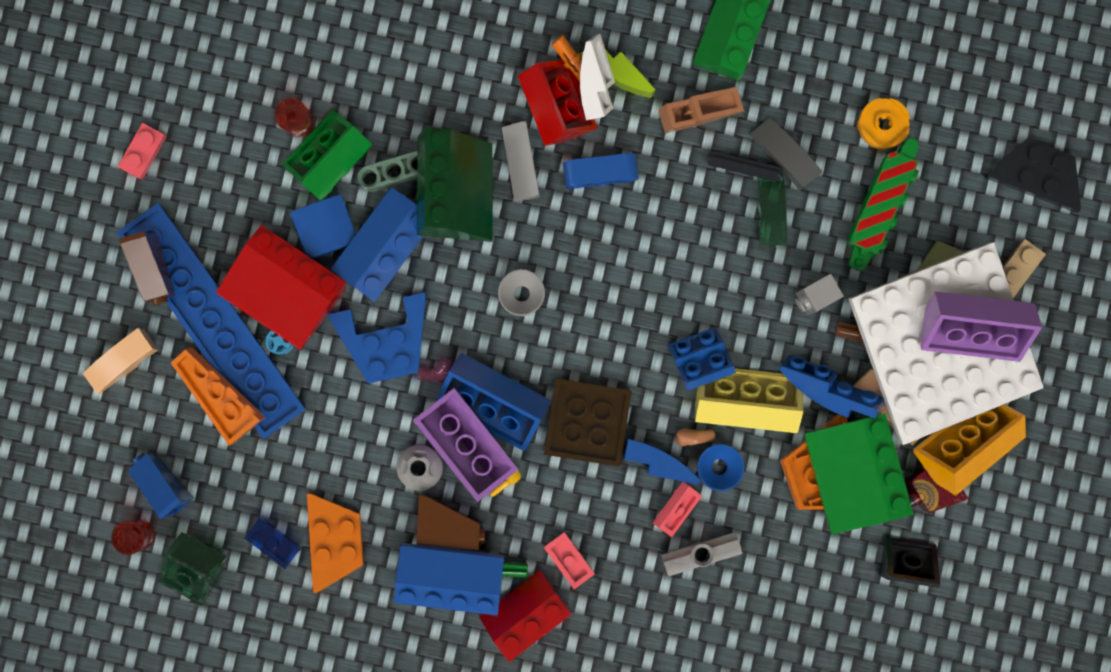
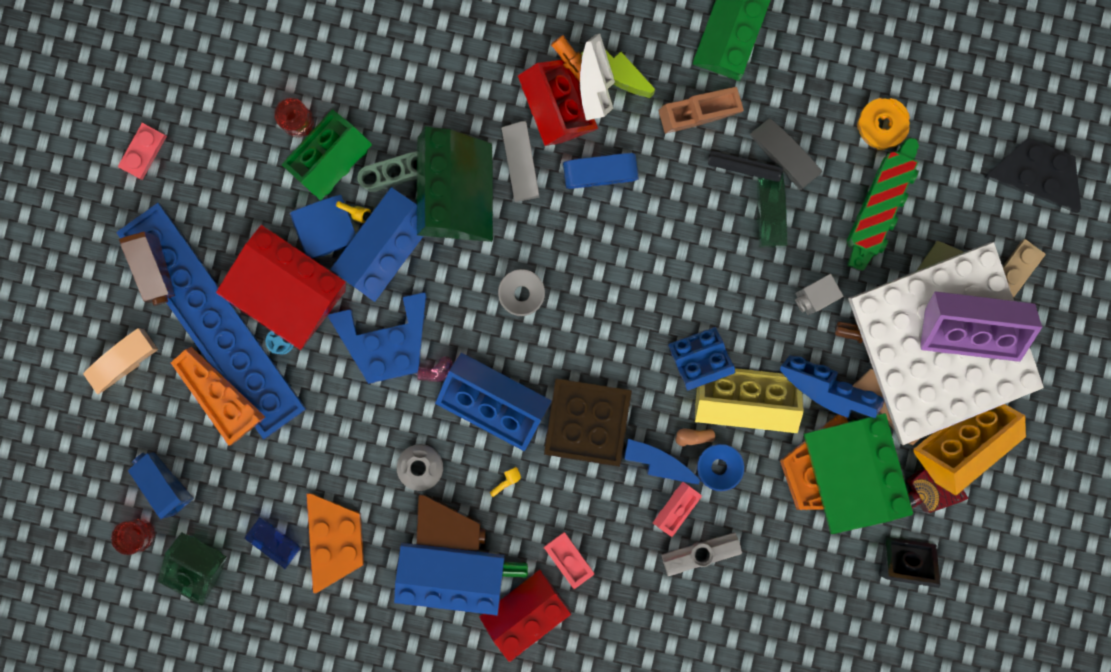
(356, 212): none -> yellow hand
(465, 445): medium lavender slope -> none

